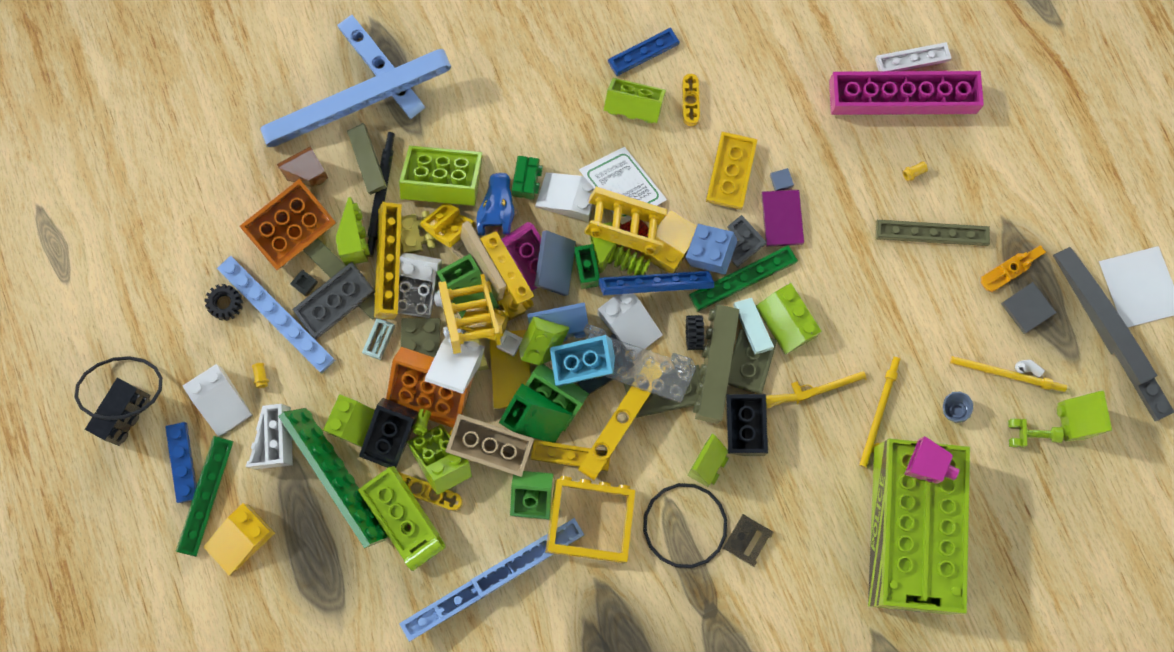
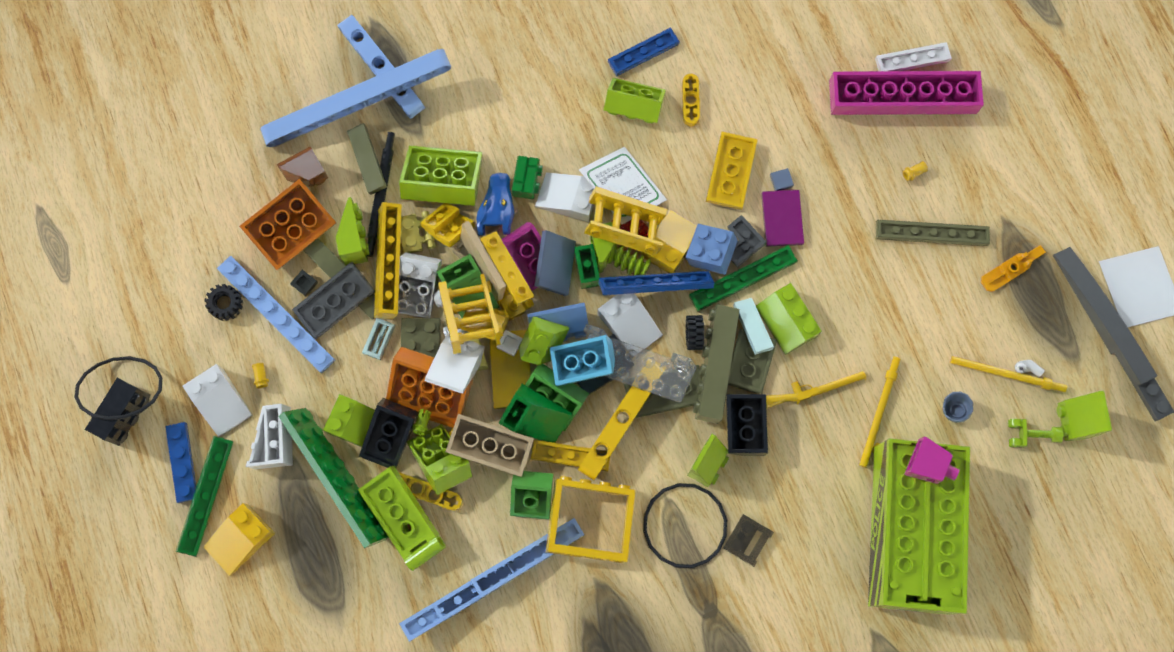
(1028, 308): dark grey tile -> none

